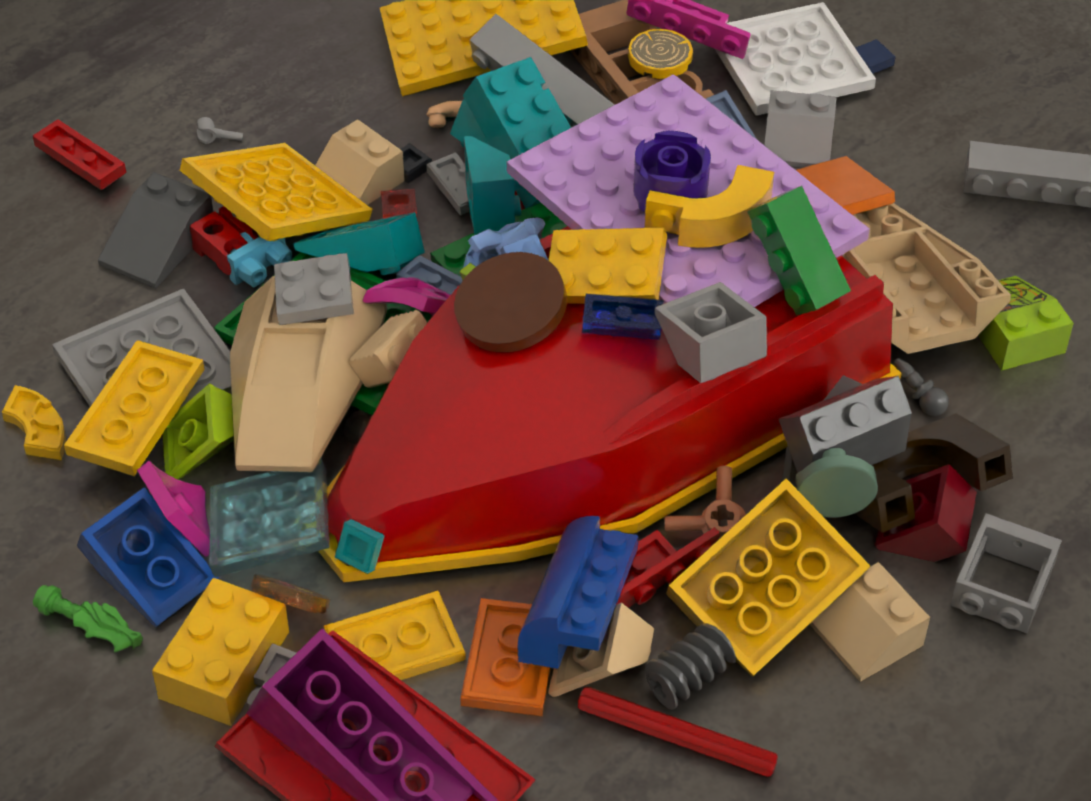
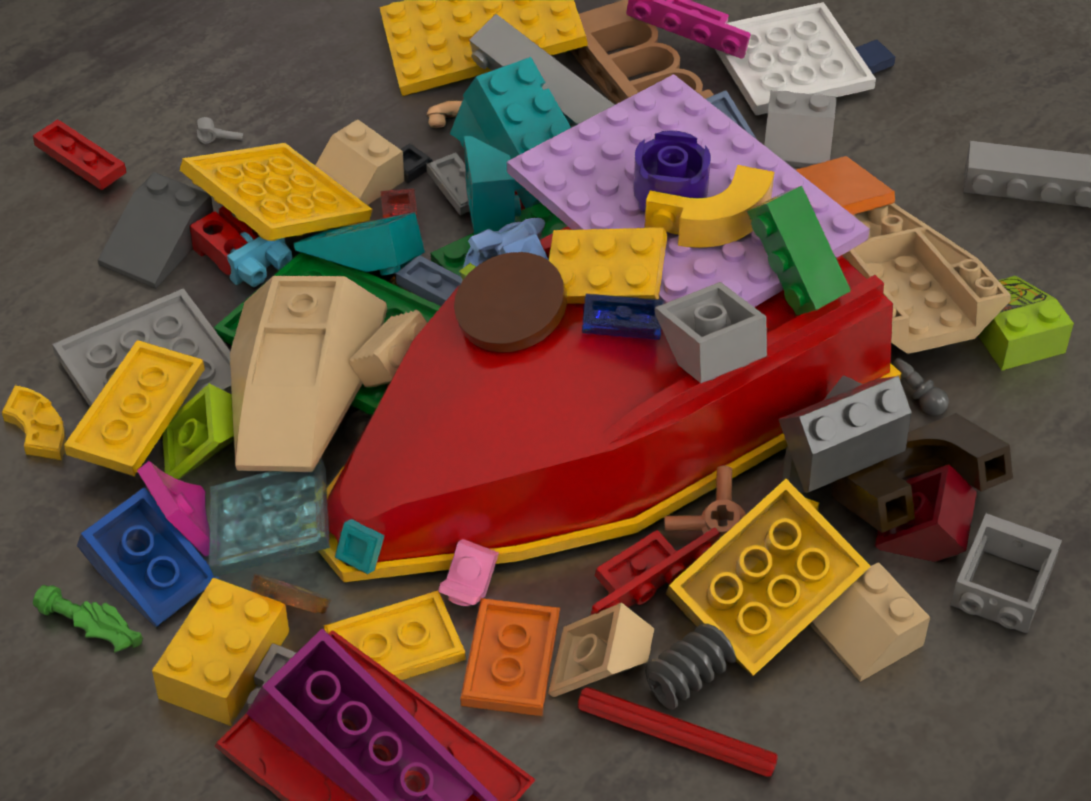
(313, 289): light grey plate -> none
(409, 292): dark pink plate -> none
(469, 573): none -> bright pink bracket
(577, 592): blue brick -> none
(660, 53): tile -> none
(838, 484): sand green tile -> none

